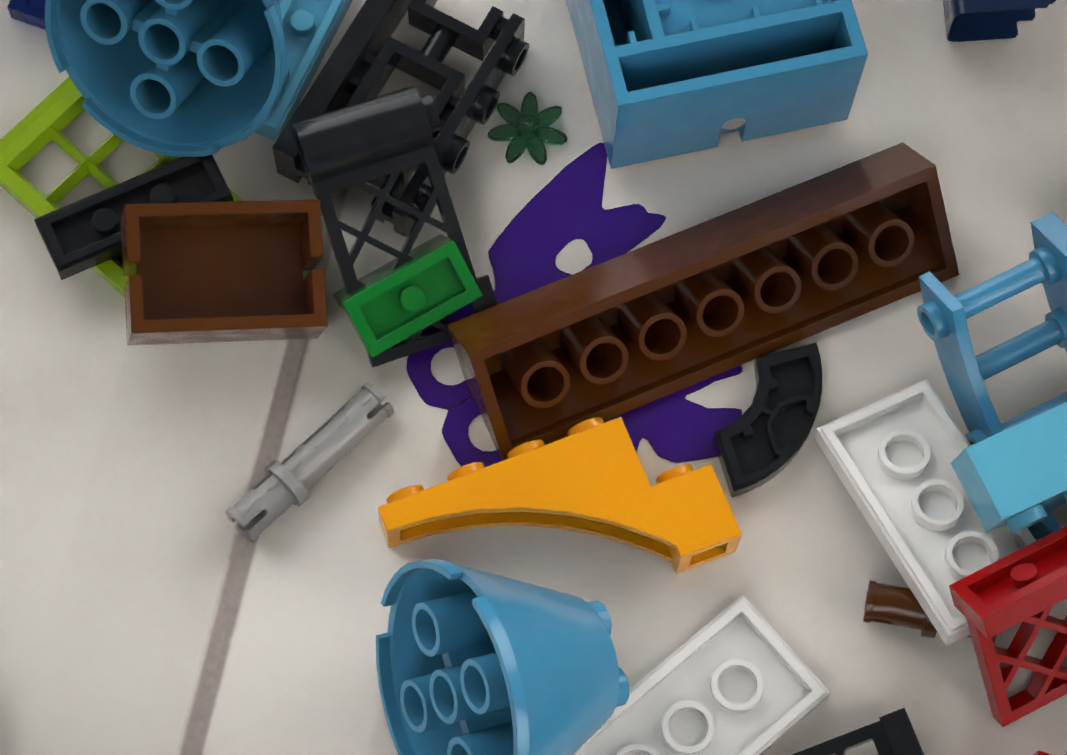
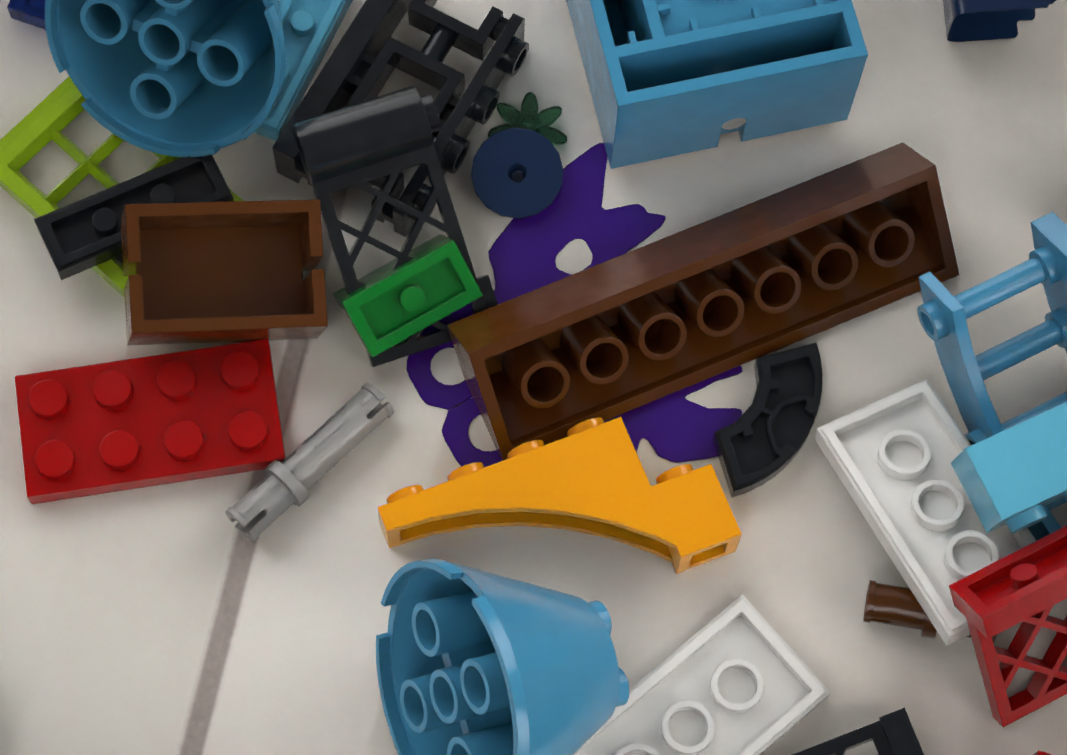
(149, 421): none -> red plate
(517, 173): none -> dark blue piece

